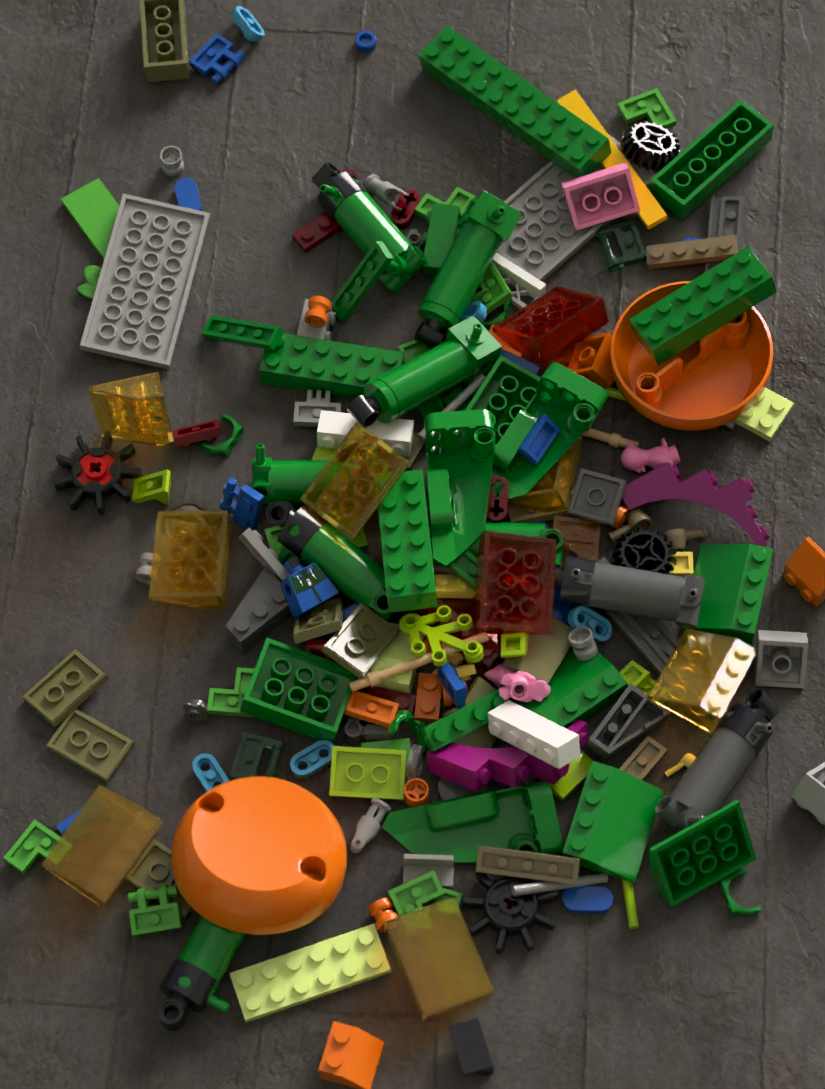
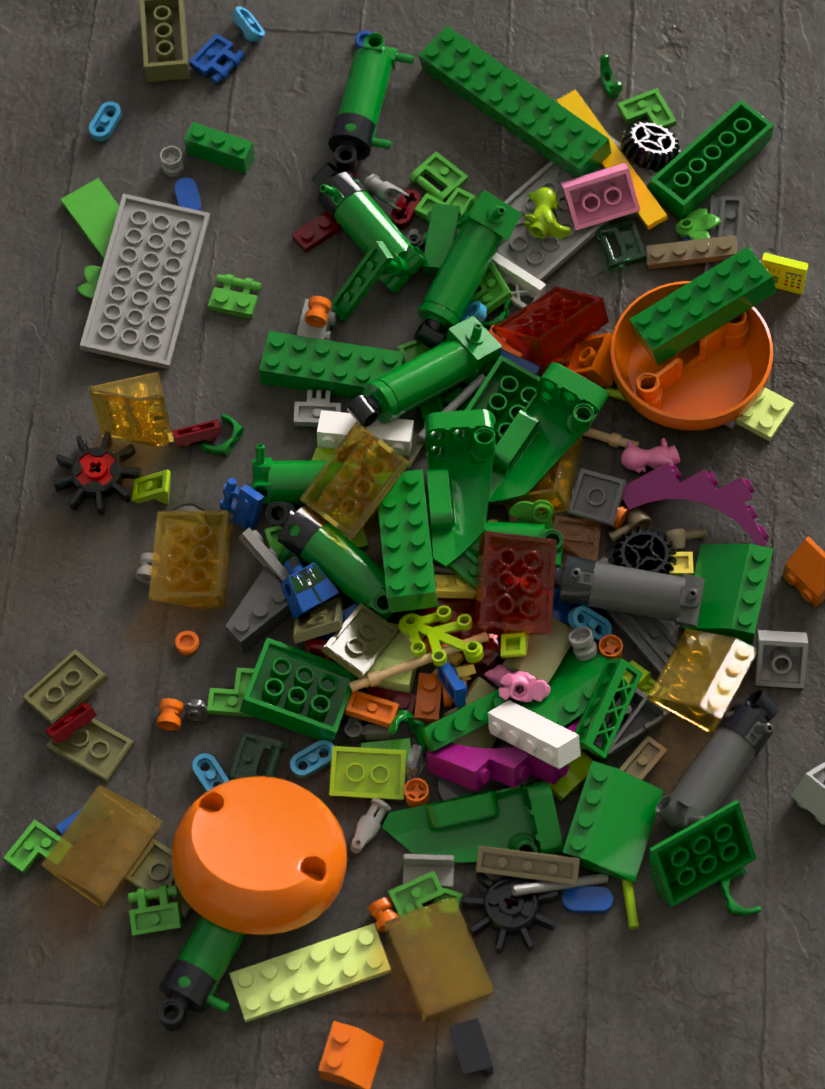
(76, 719): none -> dark red plate
(103, 122): none -> dark azure plate
(170, 714): none -> orange wheel
(187, 643): none -> orange tile
(219, 148): none -> green brick
(233, 302): none -> bright green plate
(242, 332): green plate -> none
(362, 102): none -> green piece
(442, 172): none -> bright green plate
(503, 499): dark red beam -> none
(528, 512): none -> bright green plate
(538, 439): blue tile -> none
(543, 219): none -> lime animal
(602, 700): none -> green fence
(605, 70): none -> green cap
(610, 644): none -> orange wheel
(685, 762): light yellow hand -> none
(697, 224): none -> bright green plate
(786, 273): none -> neon yellow tile

